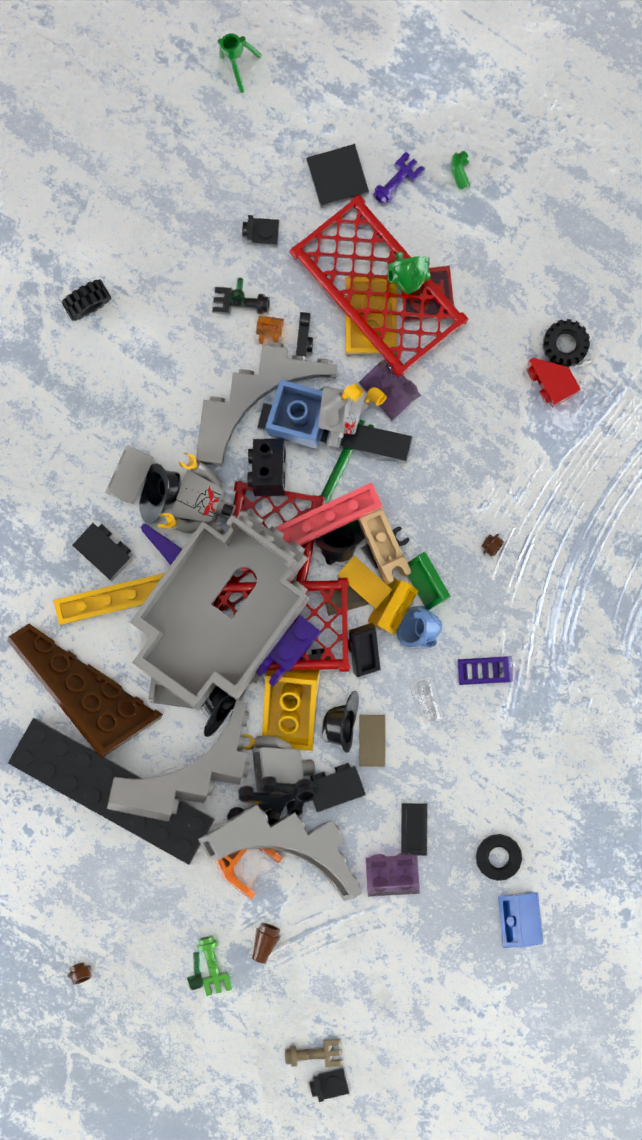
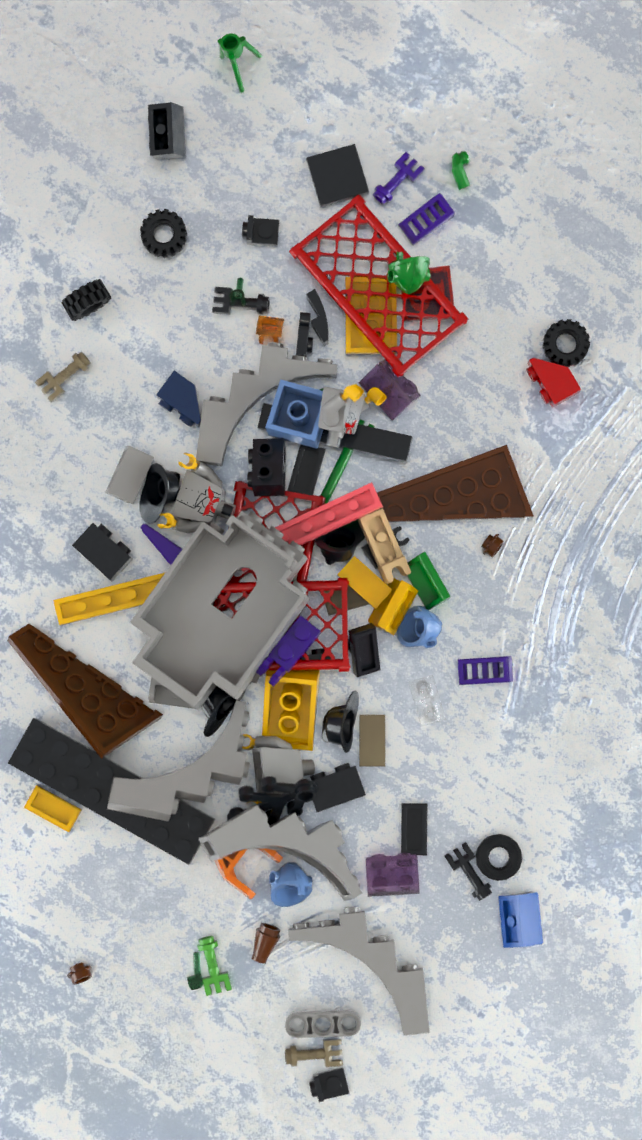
(52, 808): none -> yellow tile
(54, 383): none -> dark tan hinge
(156, 219): none -> black tyre
(166, 130): none -> black brick
(182, 397): none -> dark blue slope
(289, 885): none -> medium blue helmet
(306, 470): none -> black tile
(310, 1029): none -> light grey beam
(320, 323): none -> black slope
(404, 985): none -> light grey arch
(440, 220): none -> dark purple slope
(470, 489): none -> reddish brown wing
(482, 890): none -> black hinge

